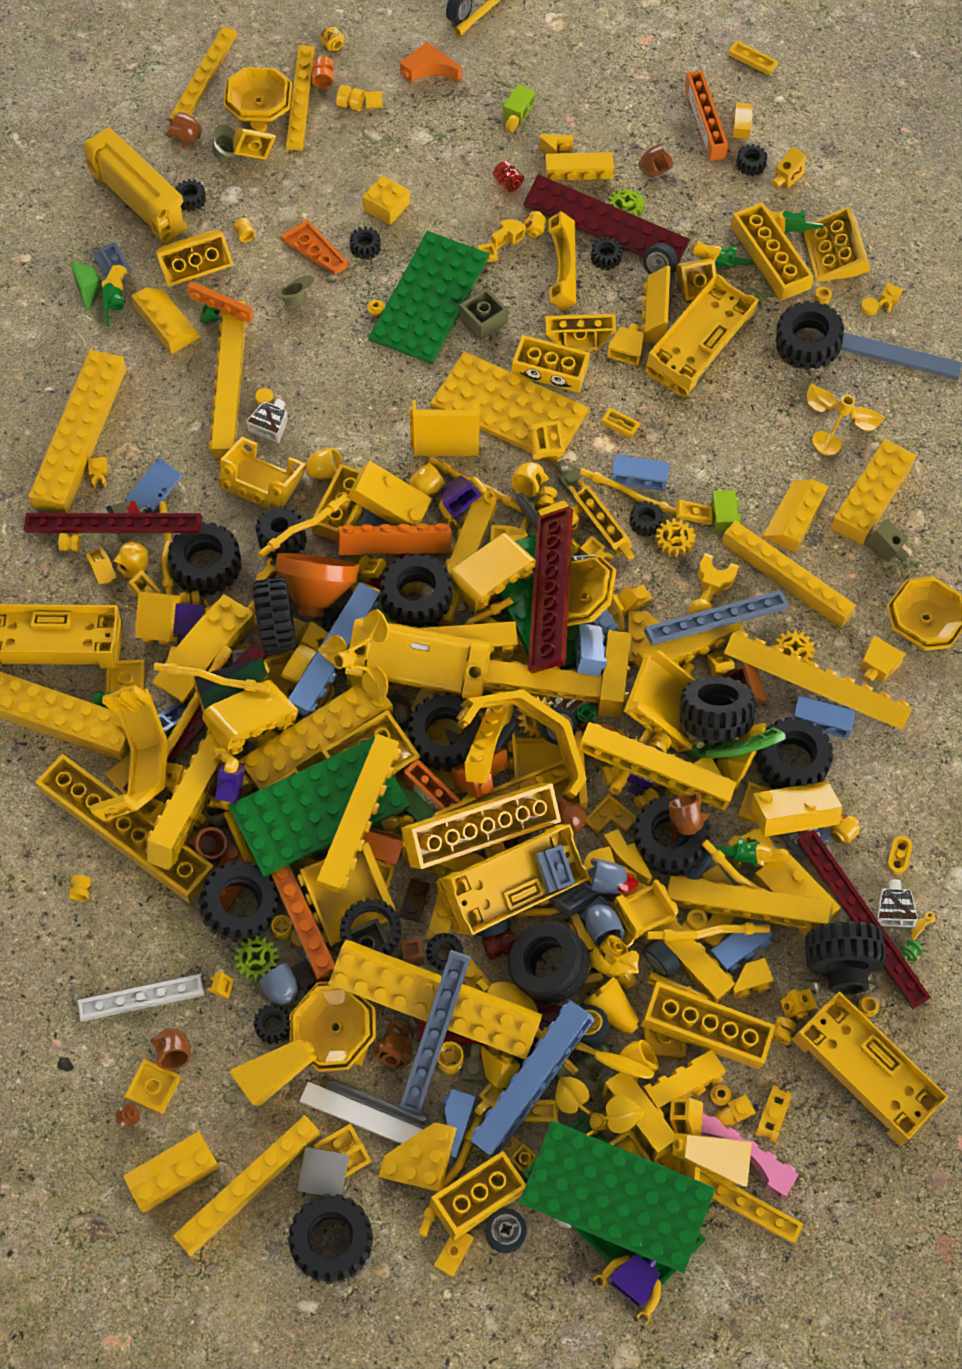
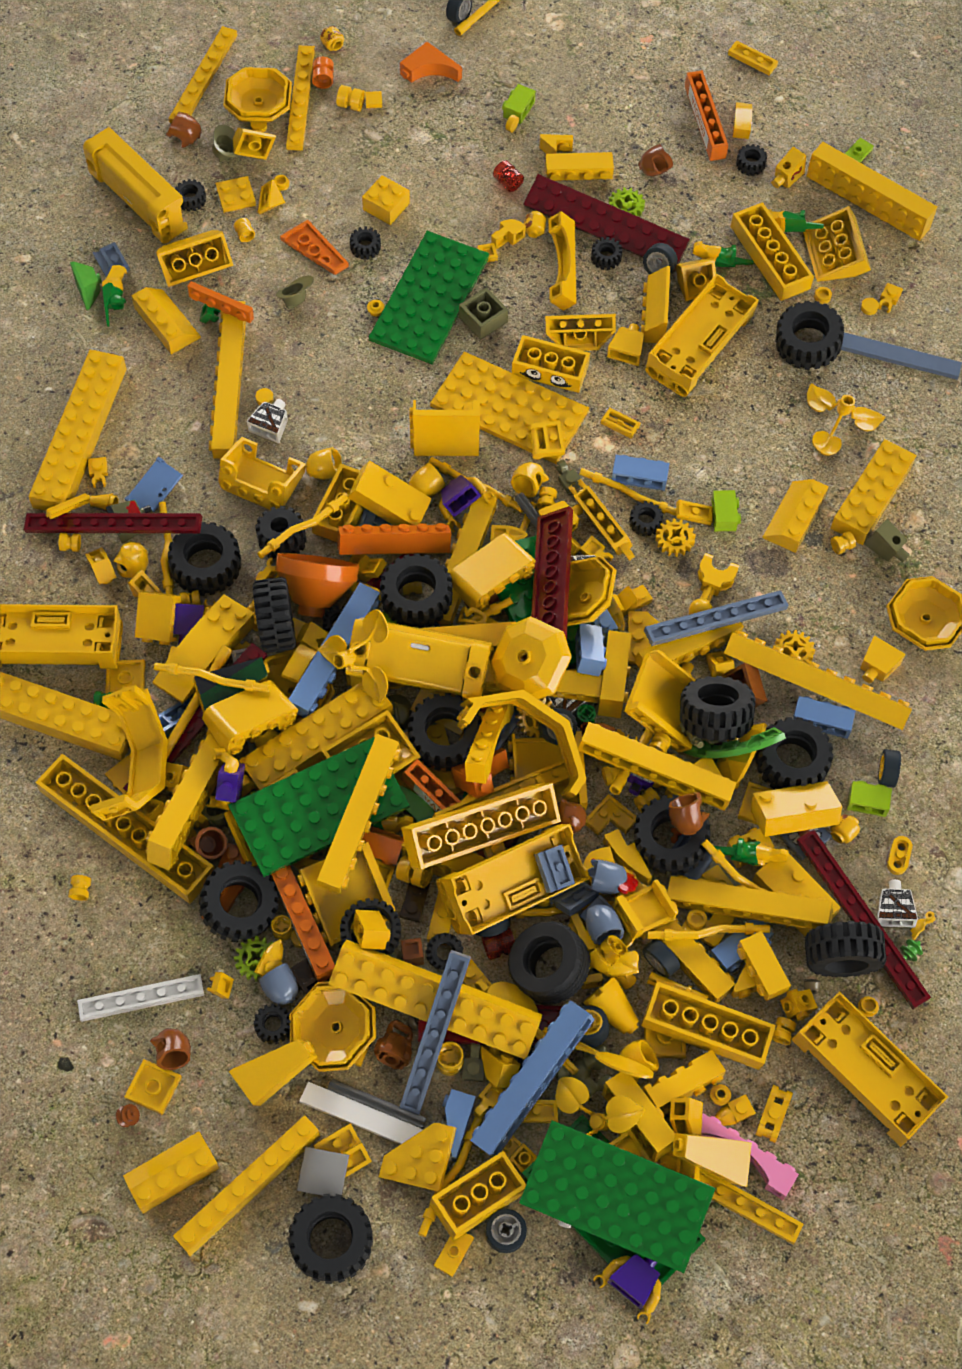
(68, 506): none -> yellow axle
(104, 500): none -> yellow cone
(235, 194): none -> yellow plate
(269, 197): none -> yellow slope
(270, 959): none -> yellow plate
(282, 182): none -> yellow plate
(370, 929): none -> yellow brick
(416, 876): none -> yellow wheel
(461, 621): none -> yellow helmet
(545, 662): none -> yellow rock
(763, 966): none -> yellow brick
(788, 574): yellow brick -> none
(844, 542): none -> yellow wheel
(848, 980): black tyre -> none
(860, 150): none -> lime plate
(869, 798): none -> lime brick
(871, 191): none -> yellow brick
(889, 768): none -> black wheel

